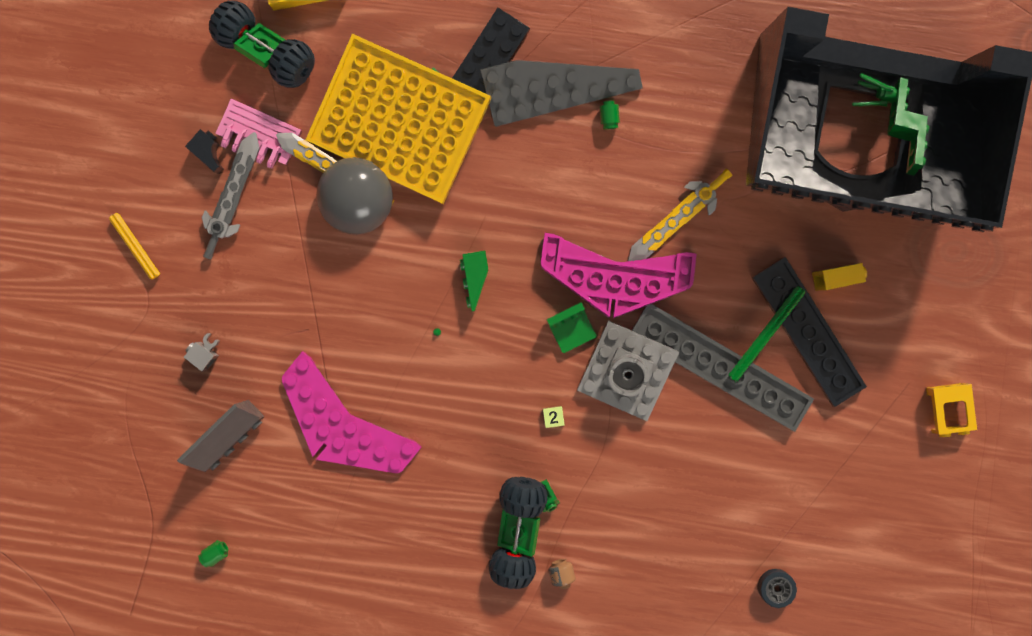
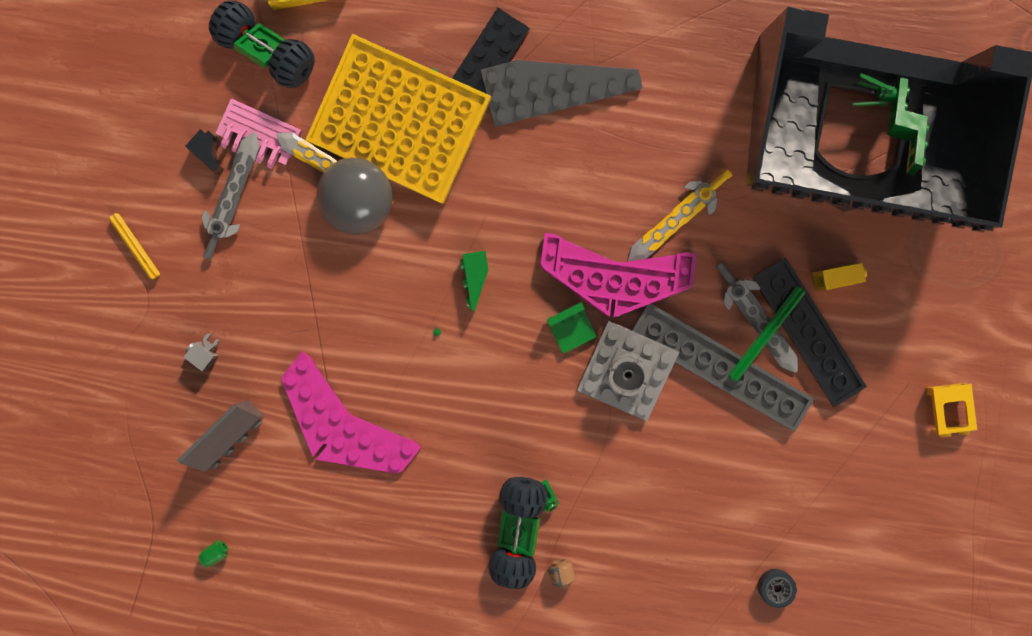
(553, 417): yellowish green tile -> none
(609, 115): green brick -> none
(757, 316): none -> sword

